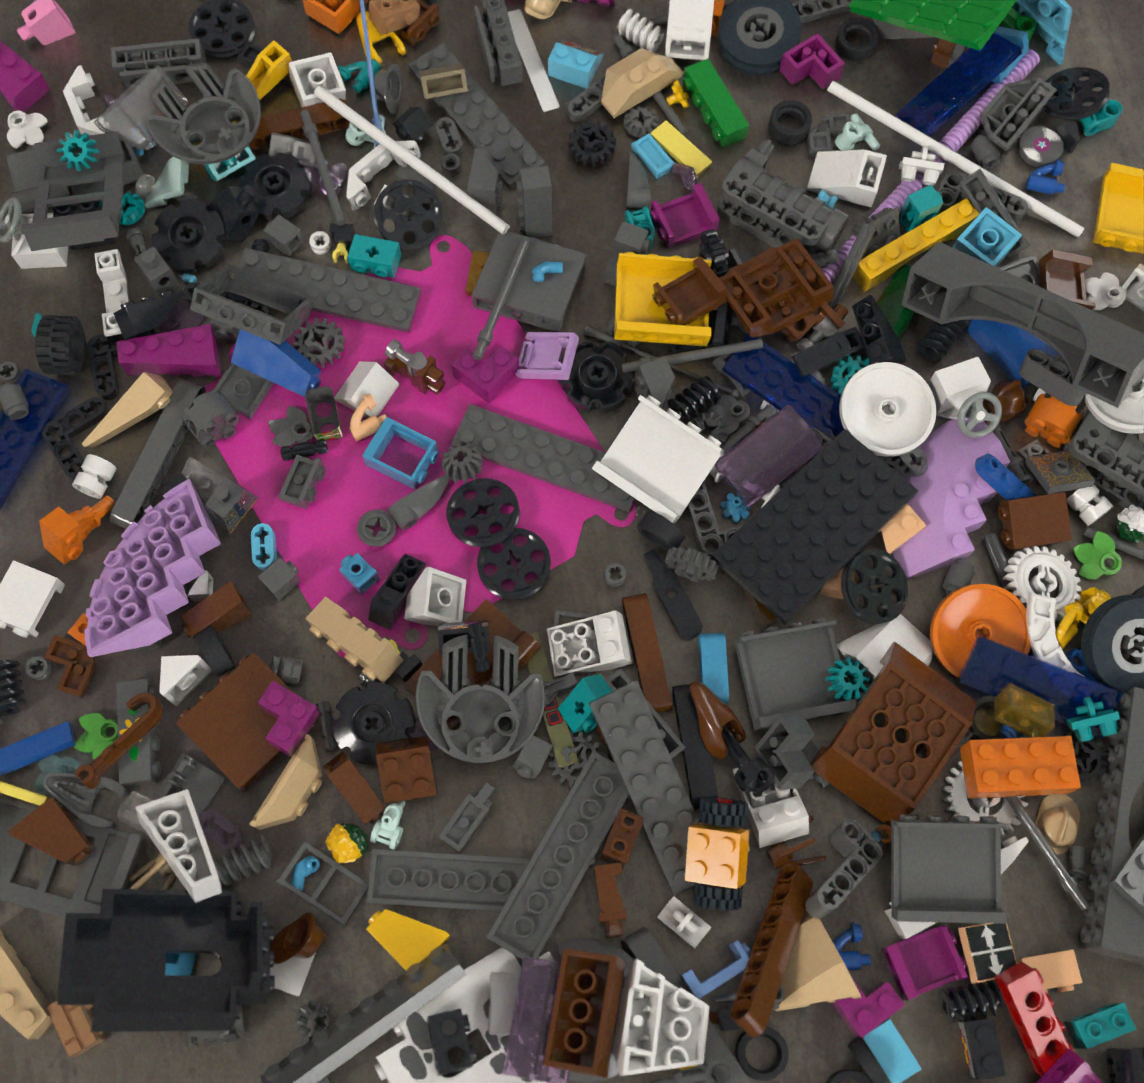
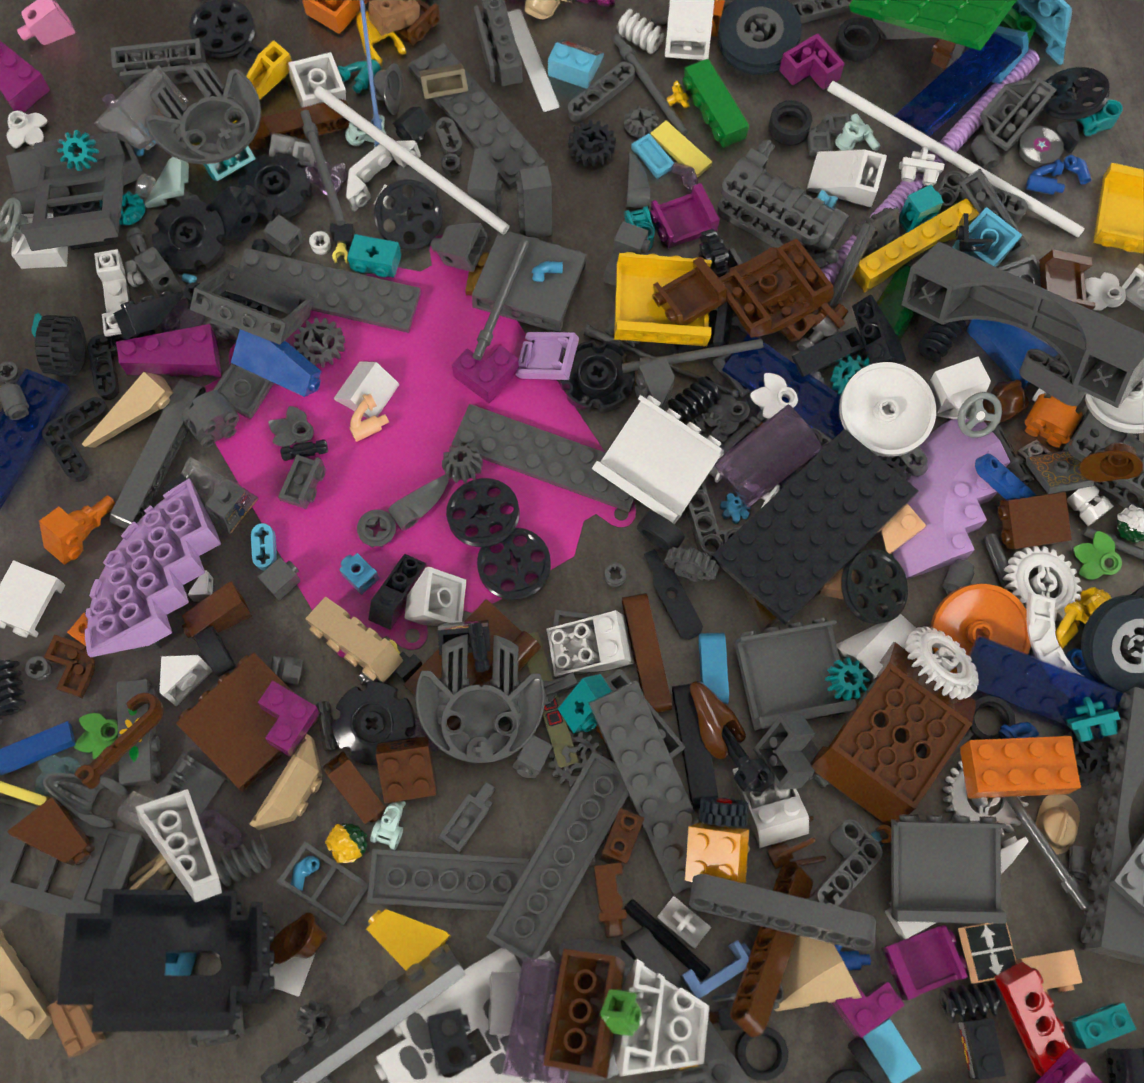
(76, 90): white slope -> none
(94, 475): white wheel -> none
(133, 276): none -> light grey arm
(318, 396): dark grey piece -> none
(382, 439): dark azure window -> none
(419, 370): reddish brown hips -> none
(461, 245): none -> dark grey torso
(627, 1017): none -> bright green brick
(637, 79): tan wedge -> none
(667, 939): none -> black axle
(771, 395): none -> white plate
(783, 912): none -> dark grey beam
(942, 662): none -> white gear
(965, 243): none -> black bracket
(1024, 712): clear yellow brick -> none
(1078, 167): none -> blue arm
(1114, 463): none -> reddish brown piece

